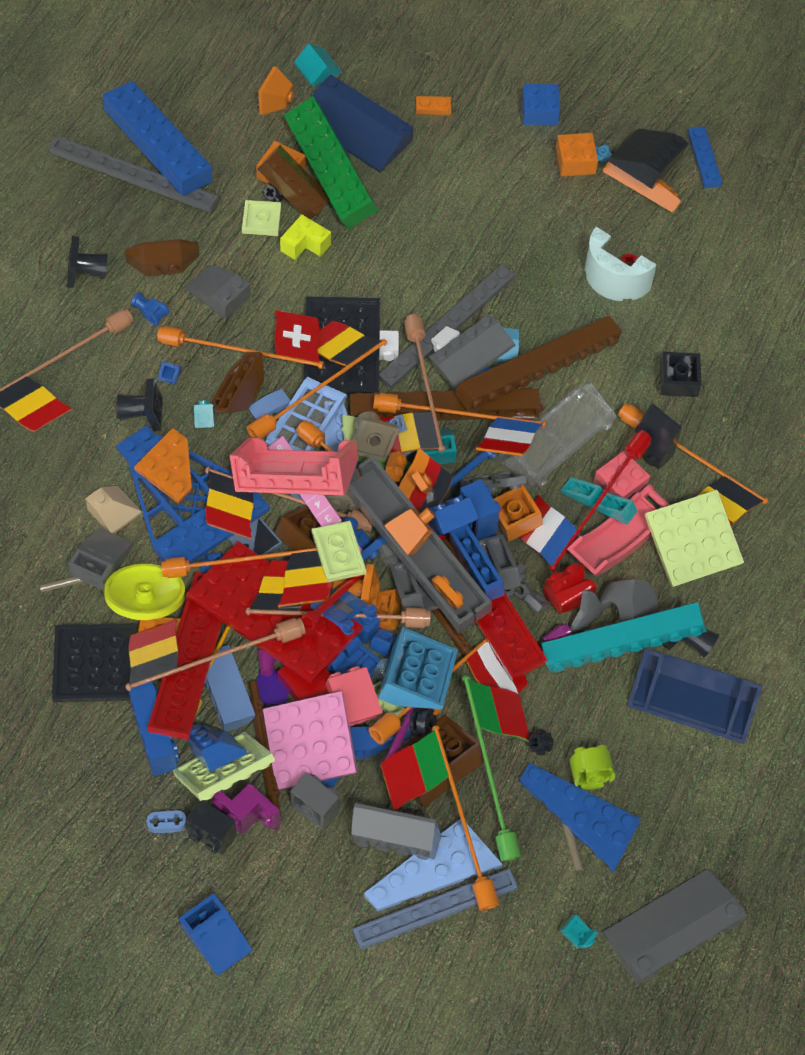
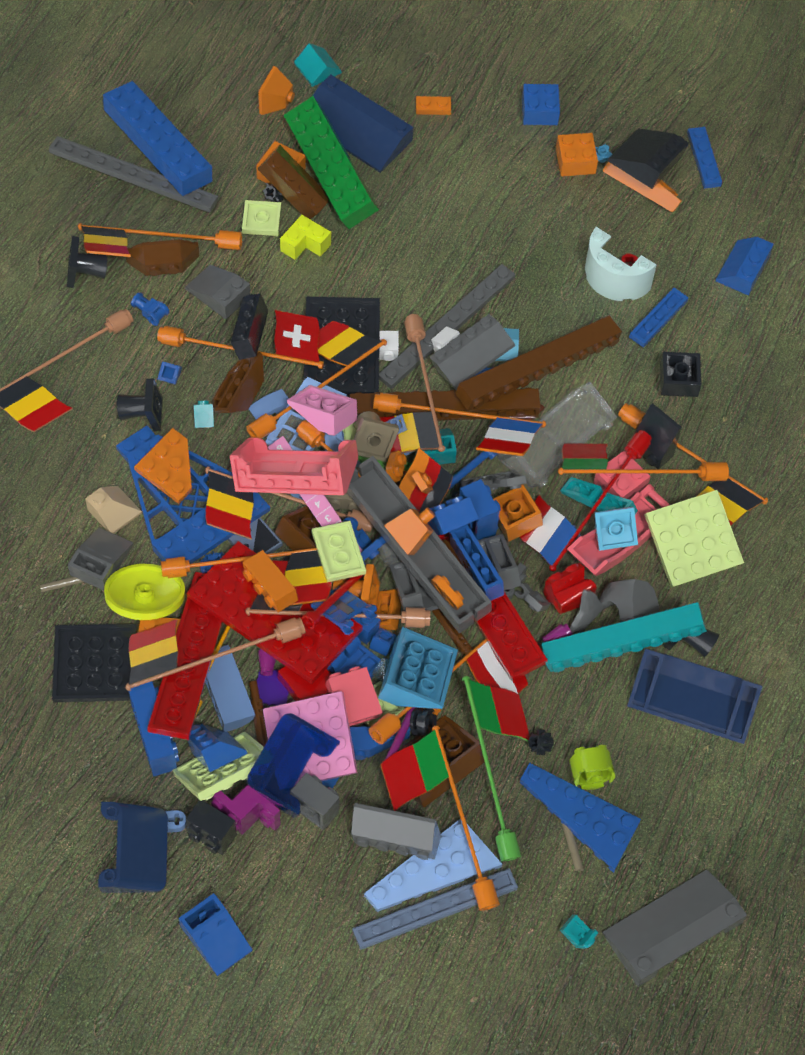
(114, 240): none -> flag
(140, 849): none -> dark blue windscreen
(249, 326): none -> black brick
(269, 581): none -> orange brick
(286, 758): none -> clear blue windscreen
(325, 409): none -> bright pink slope
(593, 459): none -> flag
(616, 528): none -> medium azure slope
(658, 317): none -> blue plate
(745, 264): none -> blue slope

